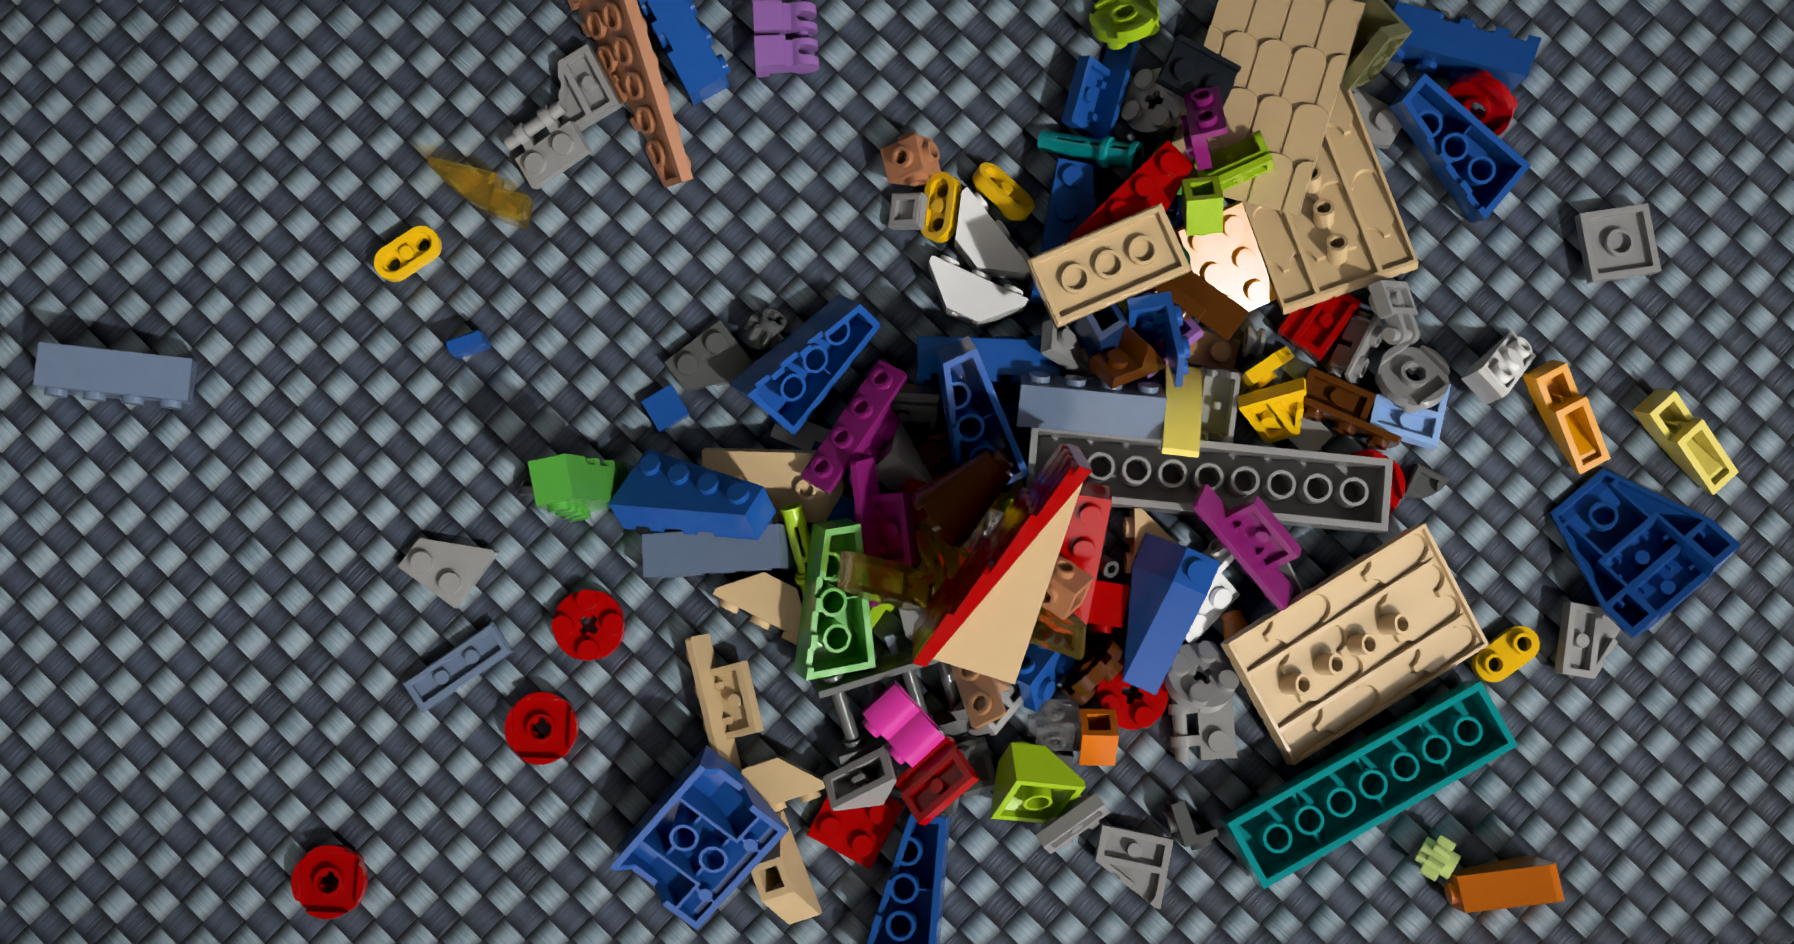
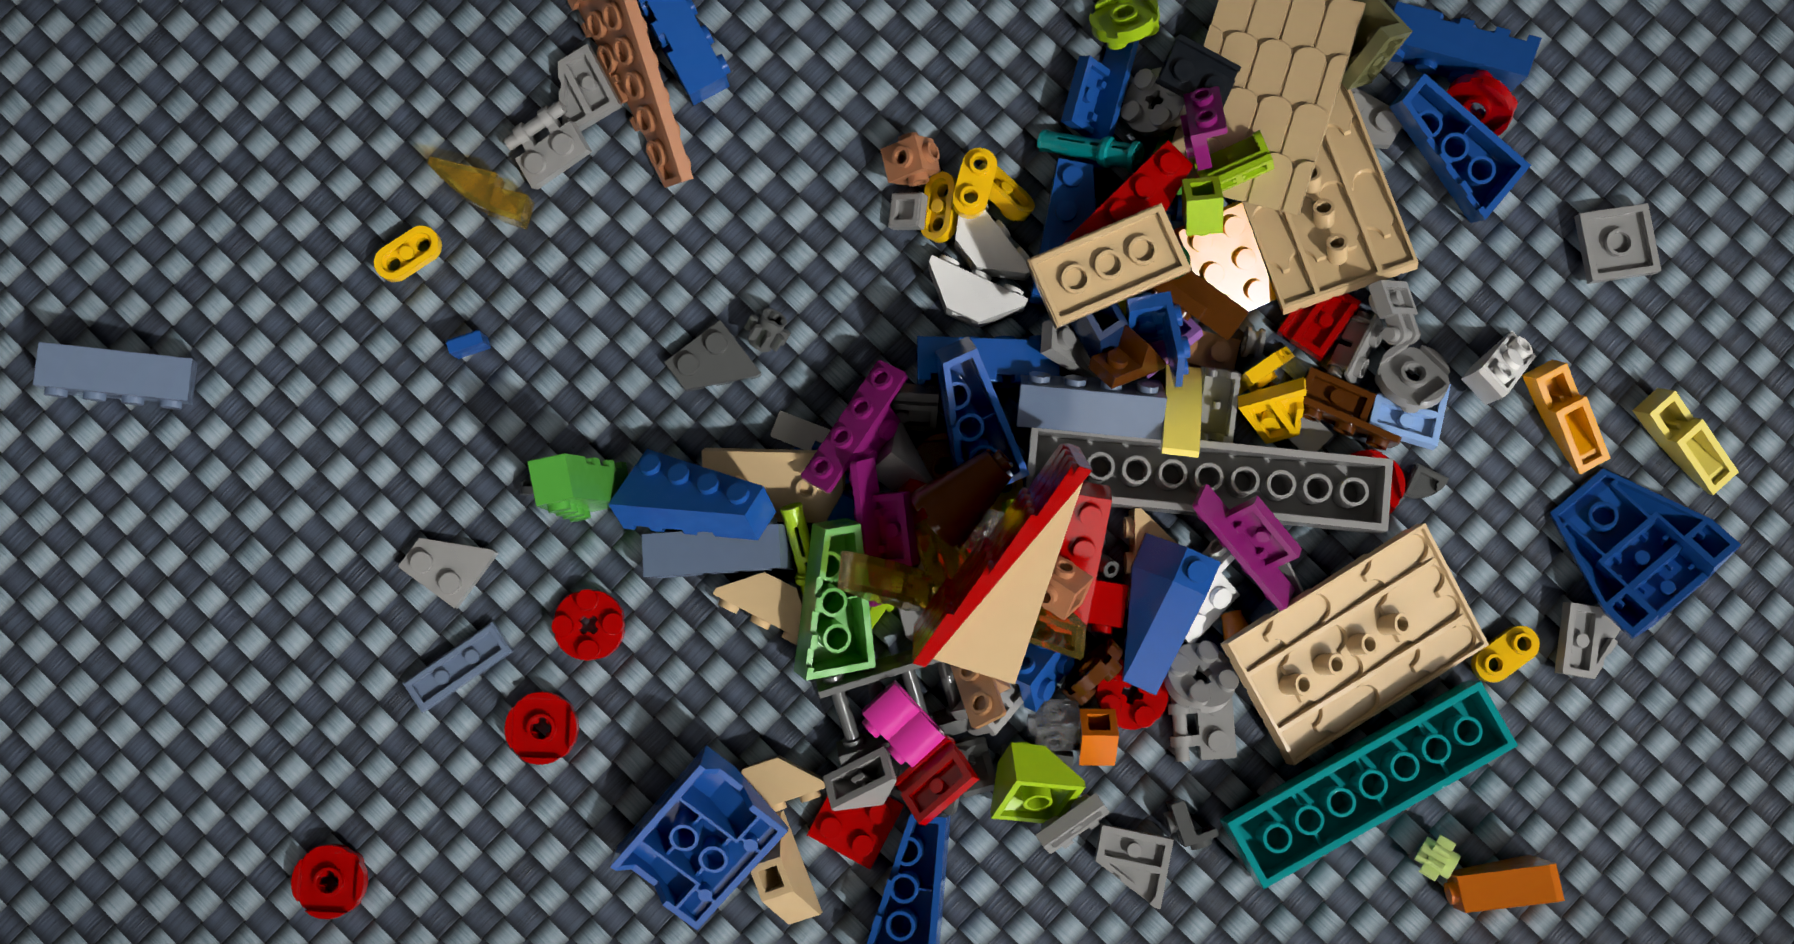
(665, 408): blue tile -> none
(724, 698): tan bracket -> none
(772, 51): medium lavender legs -> none
(807, 363): blue wedge -> none
(975, 182): none -> yellow plate

